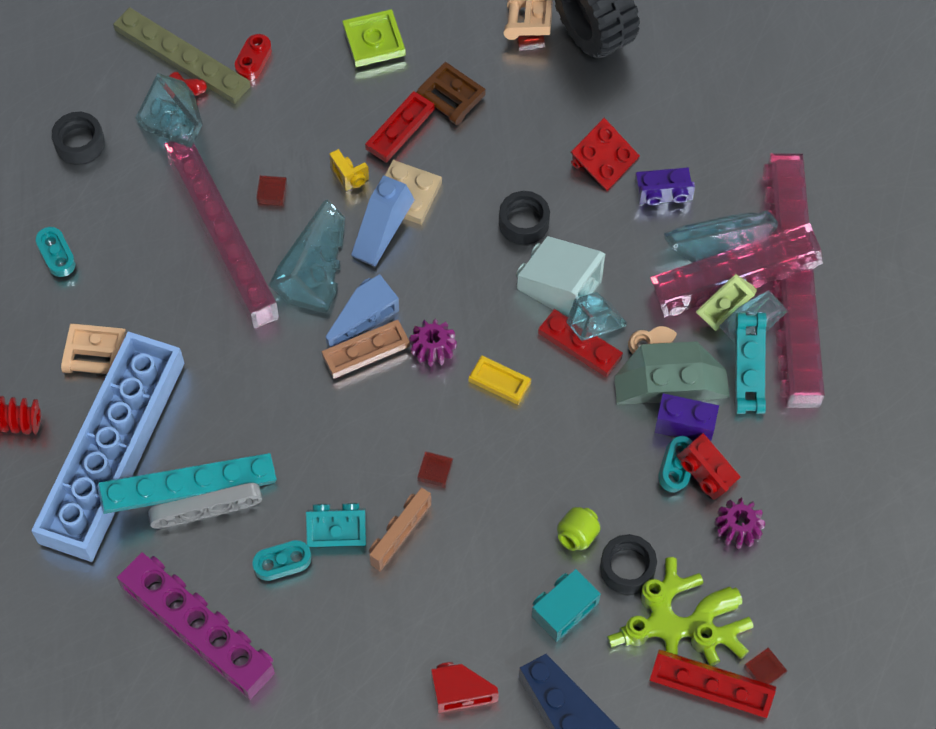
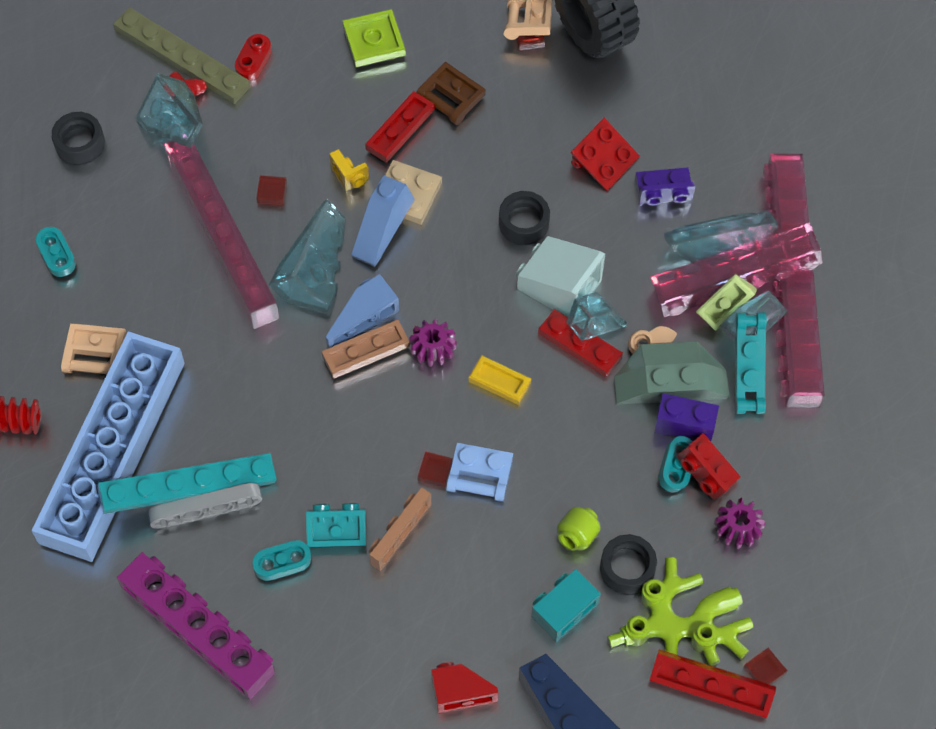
(481, 464): none -> light blue plate

